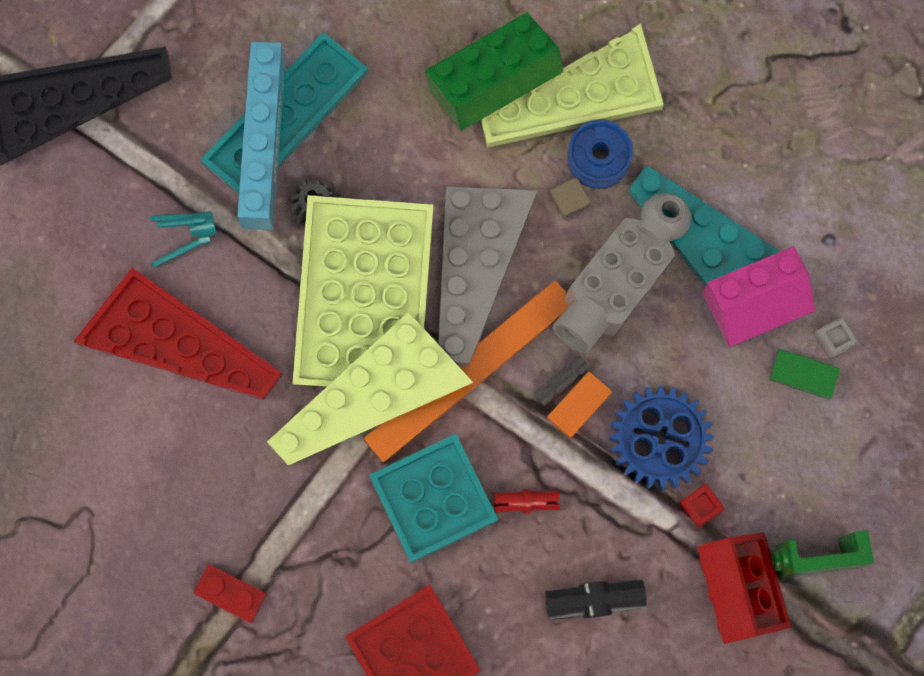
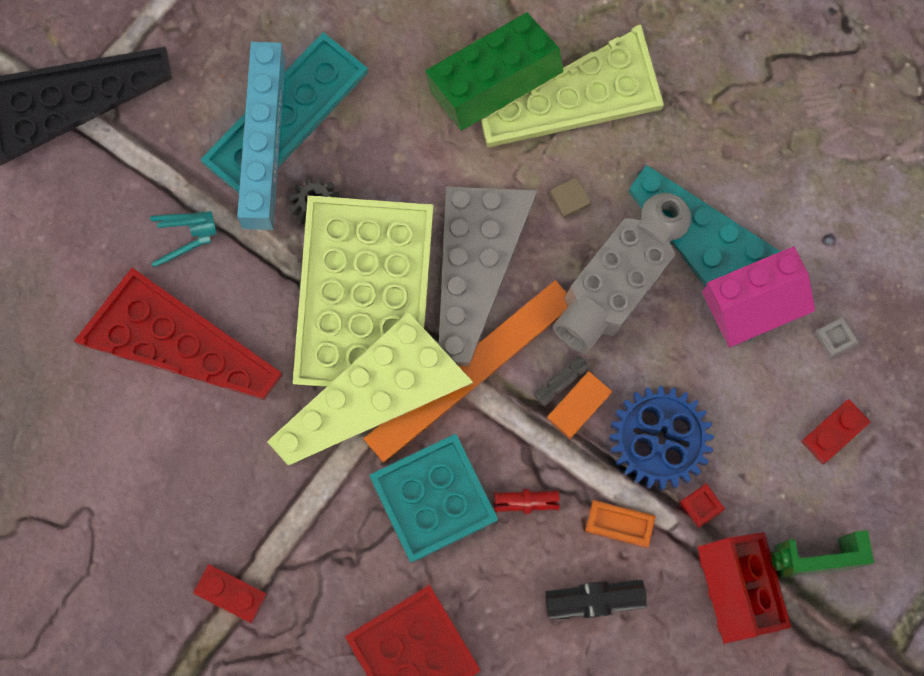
(605, 137): blue wheel -> none
(620, 524): none -> orange tile
(804, 374): green tile -> none
(835, 431): none -> red plate

